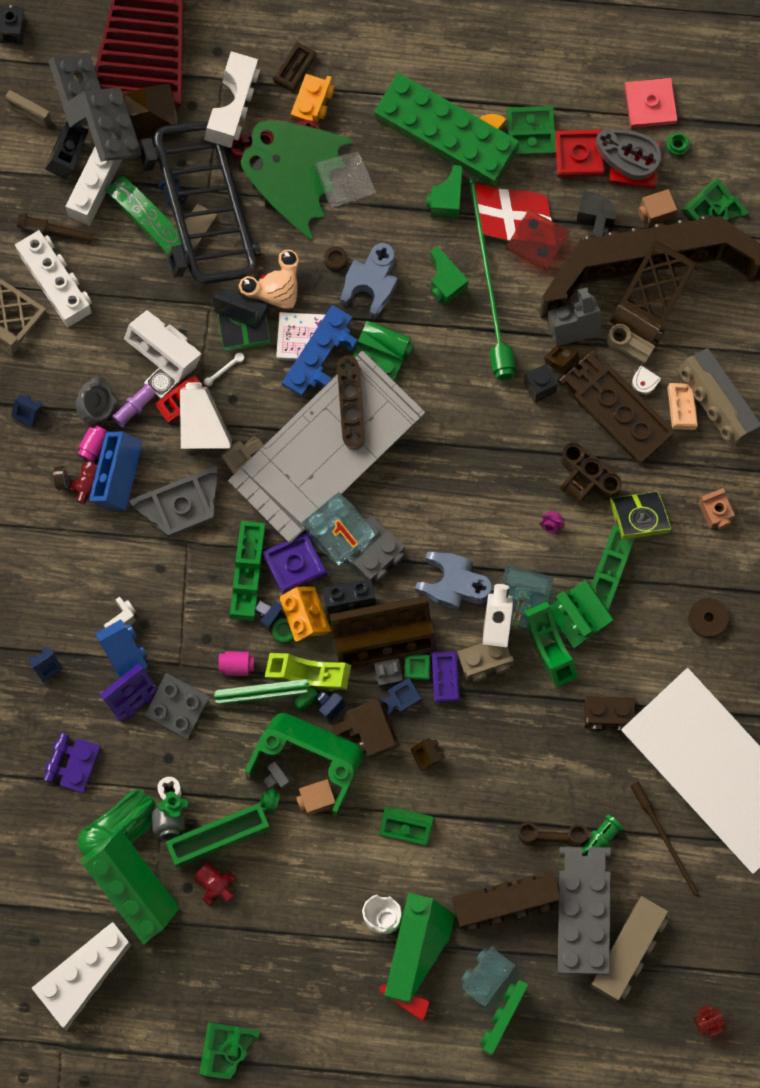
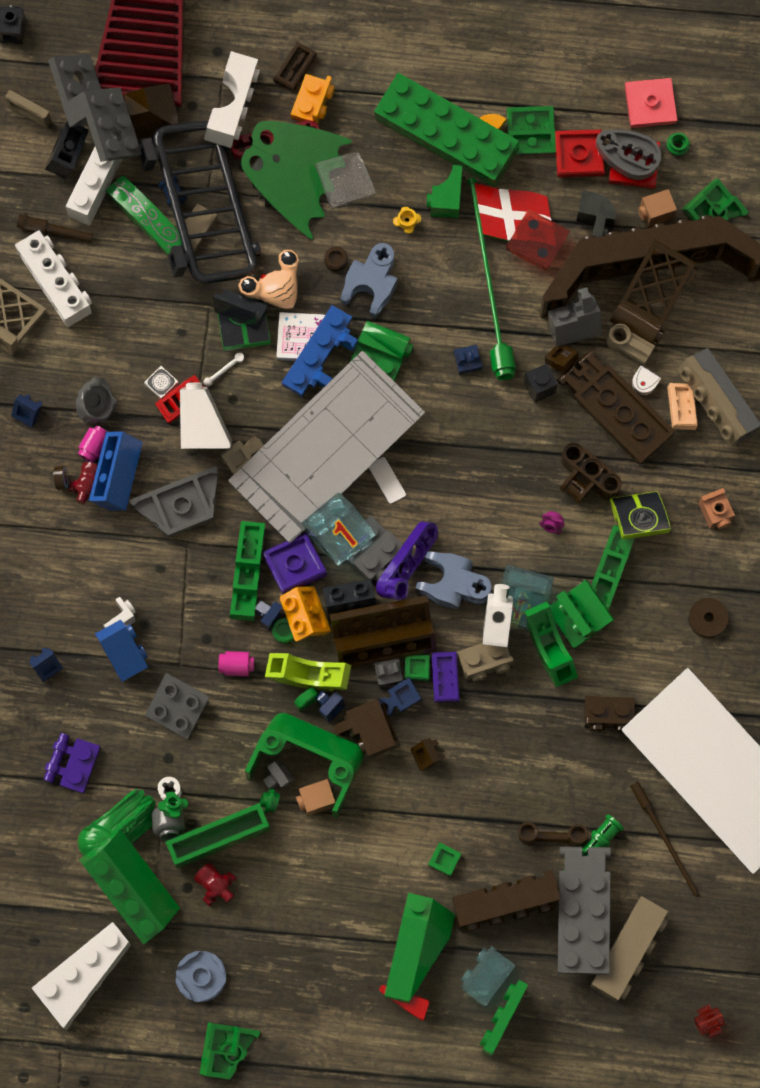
(129, 693): dark purple plate -> none
(134, 405): medium lavender pin -> none
(163, 345): white piece -> none
(200, 976): none -> sand blue tile
(262, 691): axle -> none
(351, 402): dark brown beam -> none
(382, 914): white hair -> none
(387, 480): none -> white sticker
(395, 585): none -> dark purple beam
(406, 213): none -> yellow plate
(406, 825): green slope -> none
(444, 859): none -> green tile
(448, 280): green arch -> none
(468, 359): none -> dark blue tile

